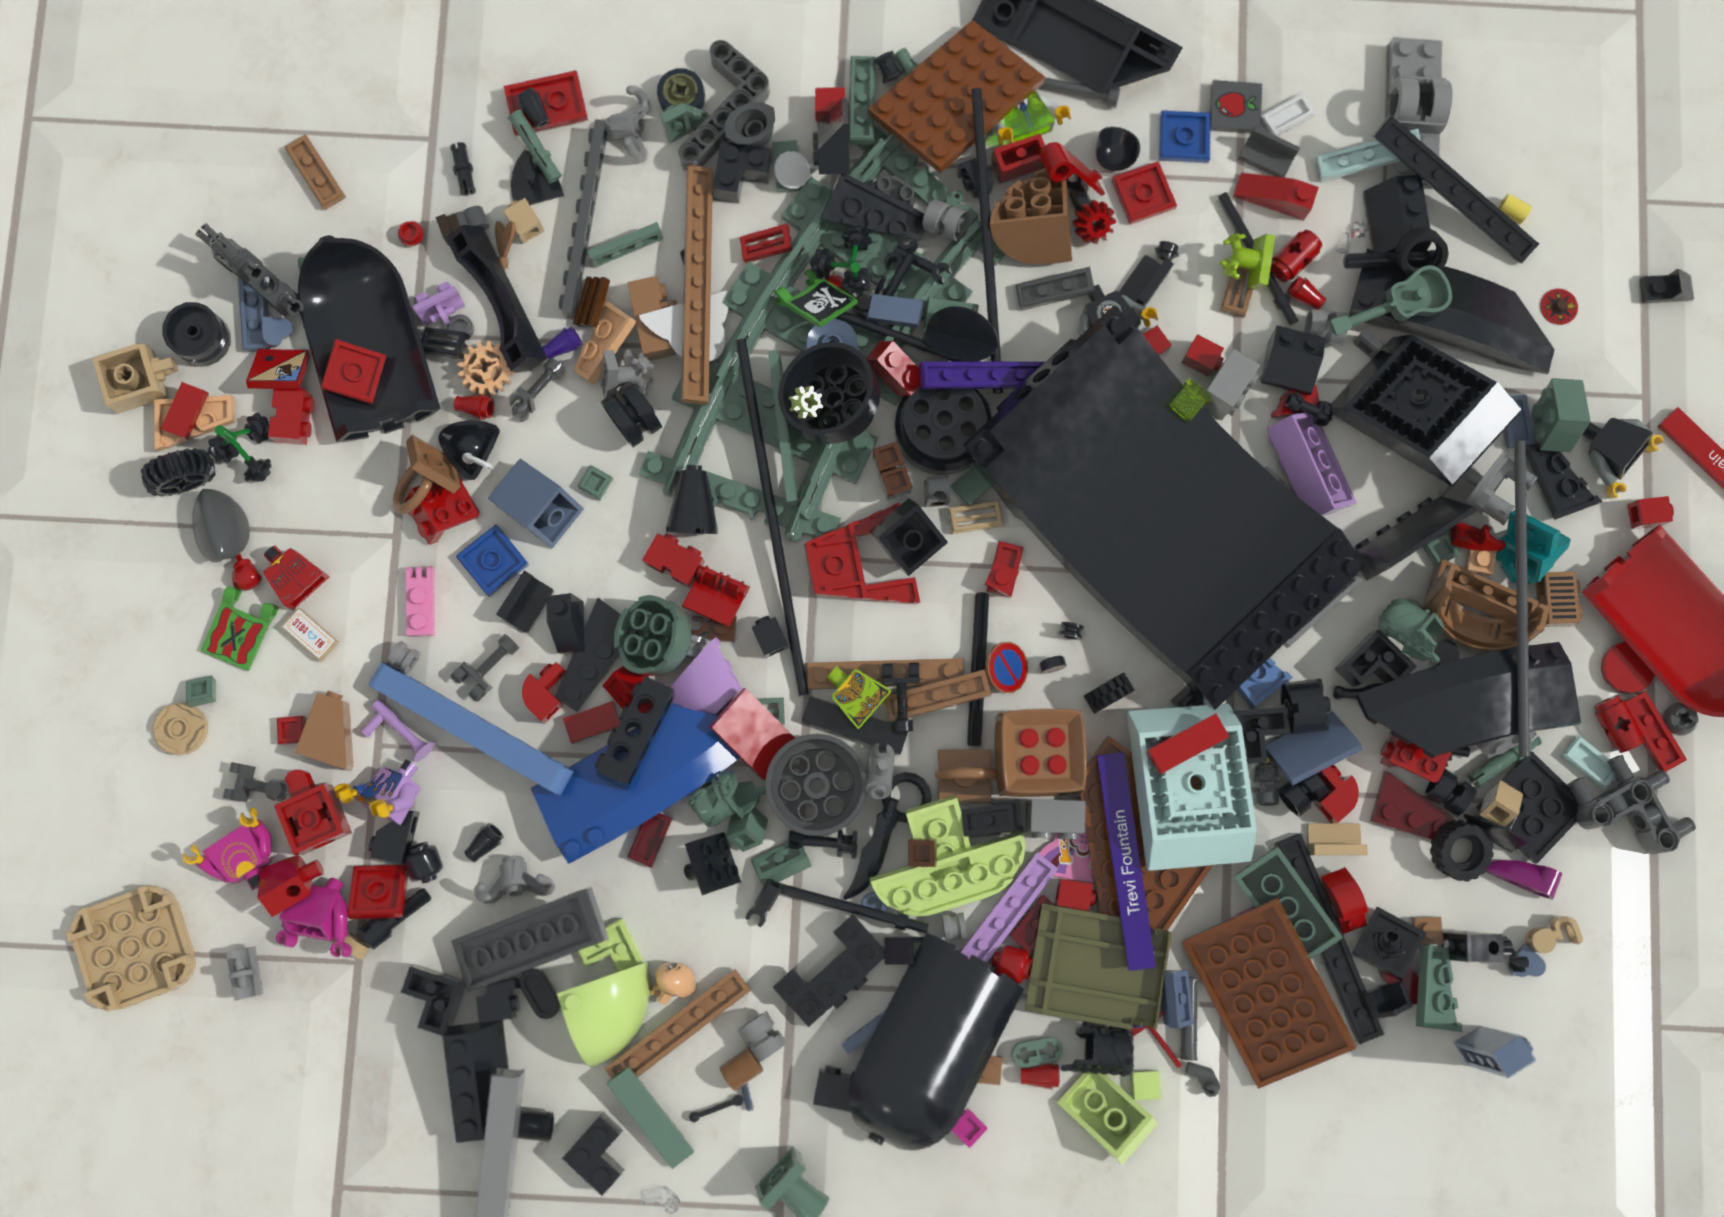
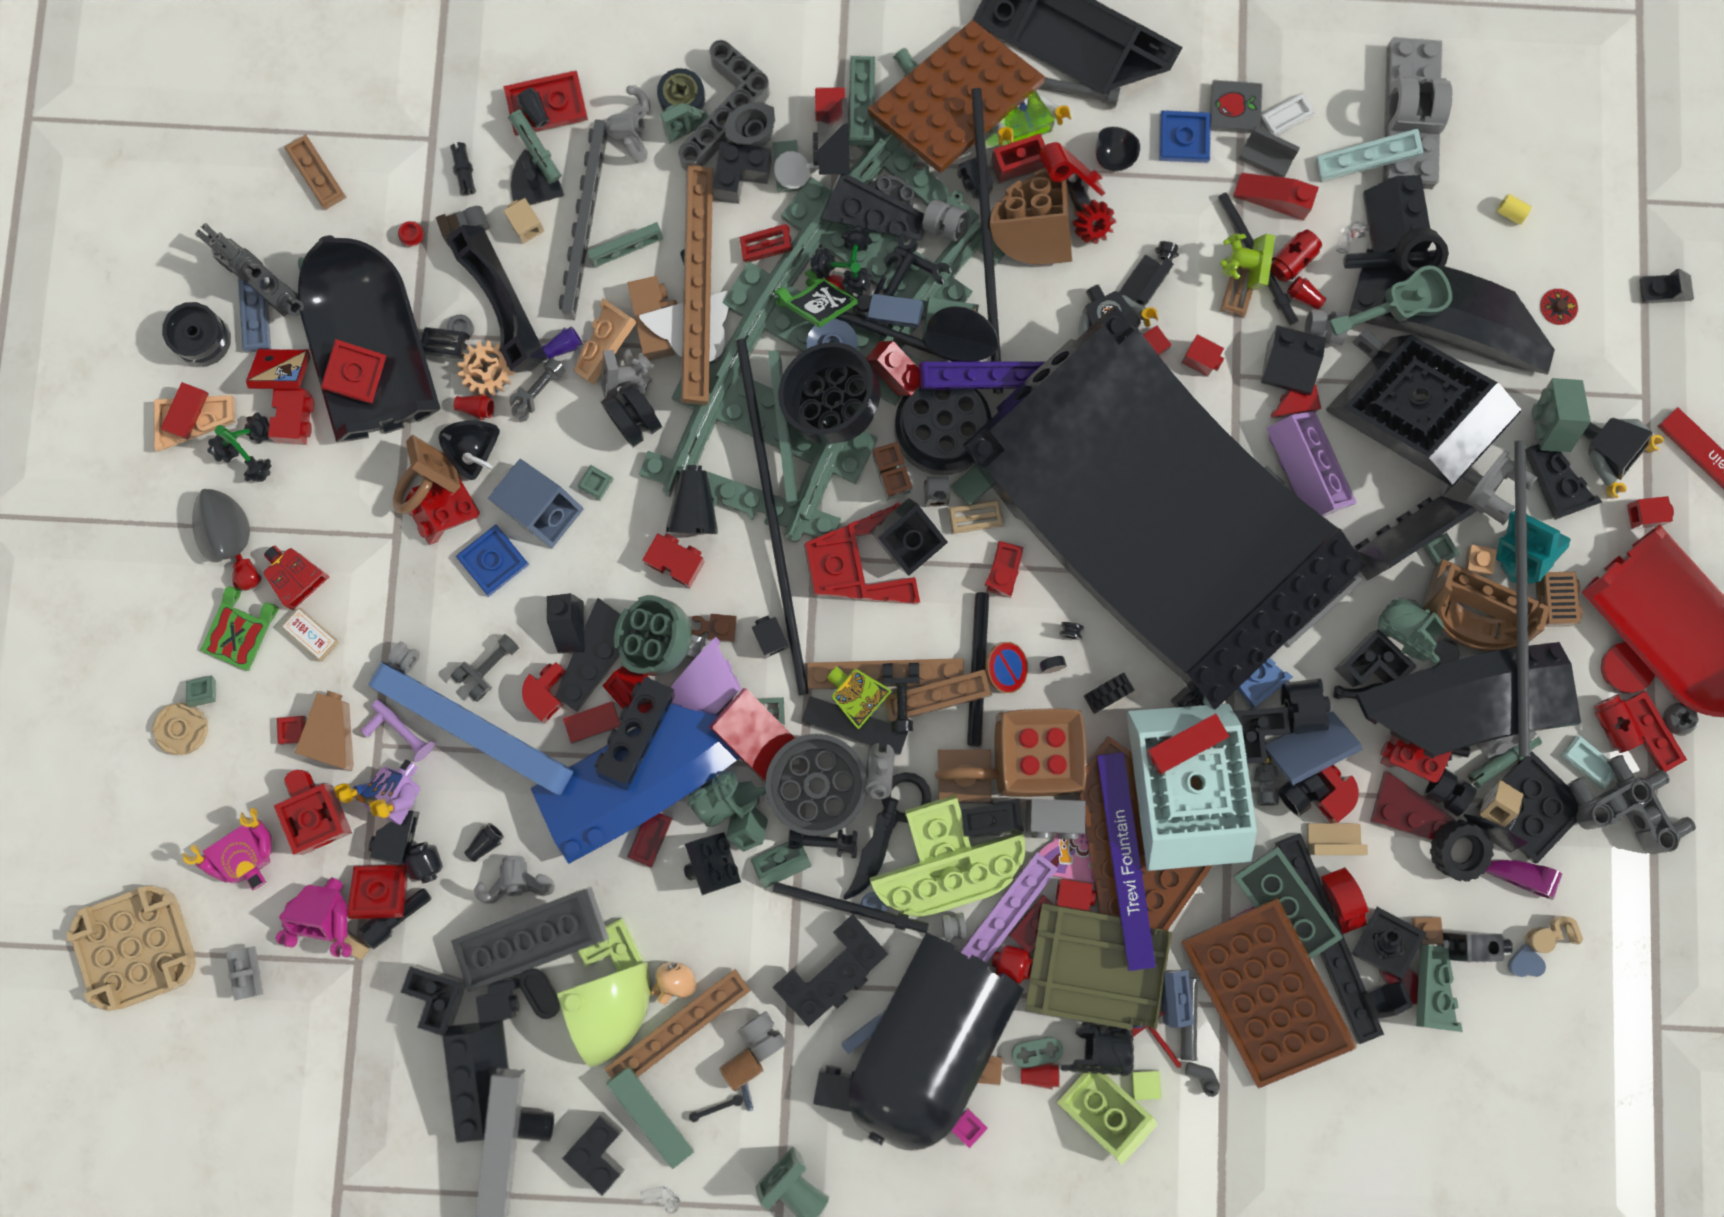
(132, 377): tan hinge -> none
(178, 472): black gear -> none
(274, 330): sand blue tile -> none
(274, 789): dark grey bar -> none
(286, 883): red torso -> none
(420, 602): bright pink hinge -> none
(438, 306): lavender hips -> none
(504, 240): medium nougat piece -> none
(525, 602): black panel -> none
(591, 302): reddish brown tile -> none
(715, 596): red hinge -> none
(765, 900): black bar -> none
(802, 407): yellowish green gear -> none
(894, 72): black bush -> none
(900, 950): black panel -> none
(922, 852): reddish brown plate -> none
(1055, 288): dark grey tile -> none
(1144, 192): red tile -> none
(1190, 400): clear neon green tile -> none
(1231, 384): light grey brick -> none
(1321, 411): black bar -> none
(1455, 189): black tile -> none
(1474, 538): red slope -> none
(1495, 1051): sand blue brick -> none
(1517, 963): black hand -> none
(1521, 426): sand blue tile -> none

